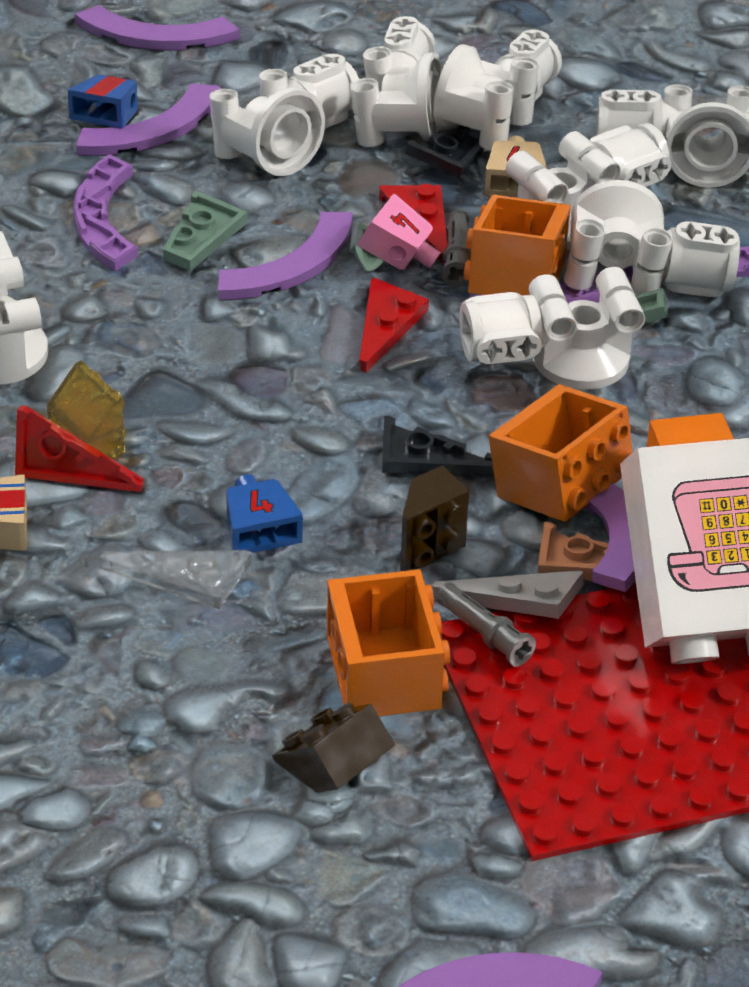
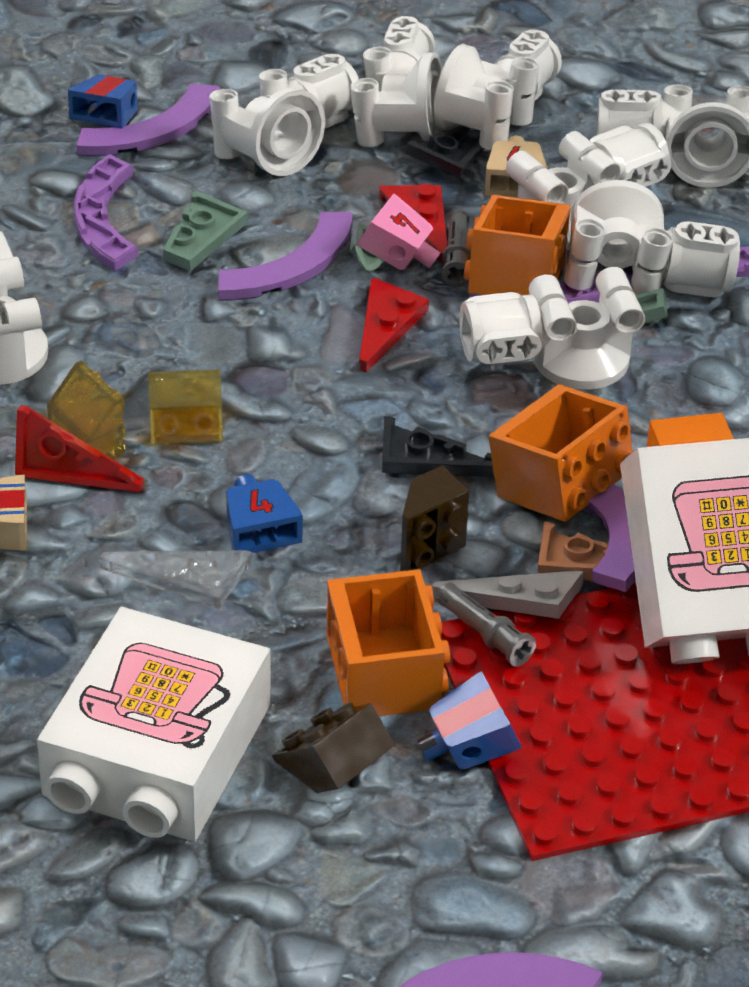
(154, 724): none -> white brick
(156, 36): medium lavender tile -> none
(185, 406): none -> clear yellow slope
(469, 726): none -> blue torso

